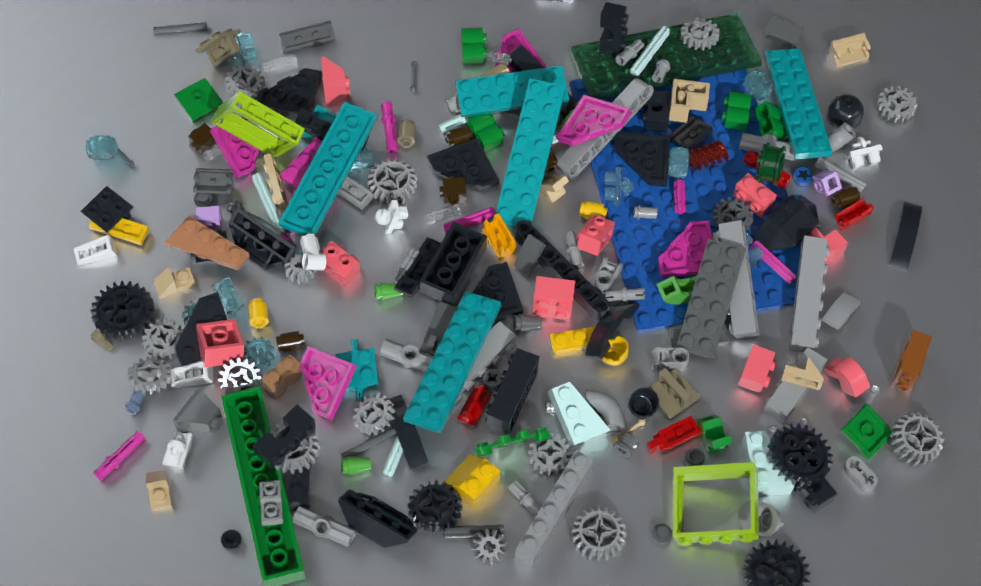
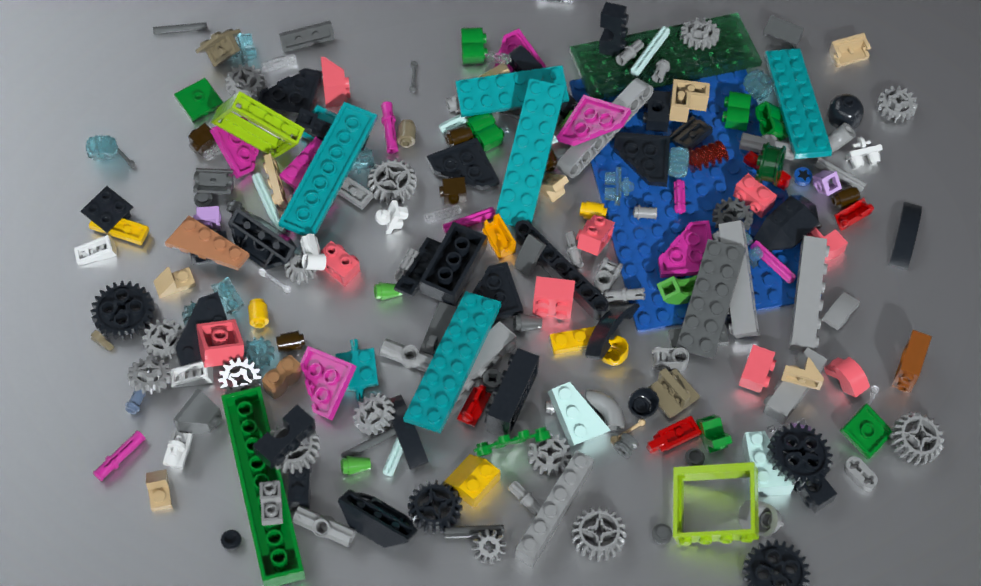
(286, 289): none -> clear hinge

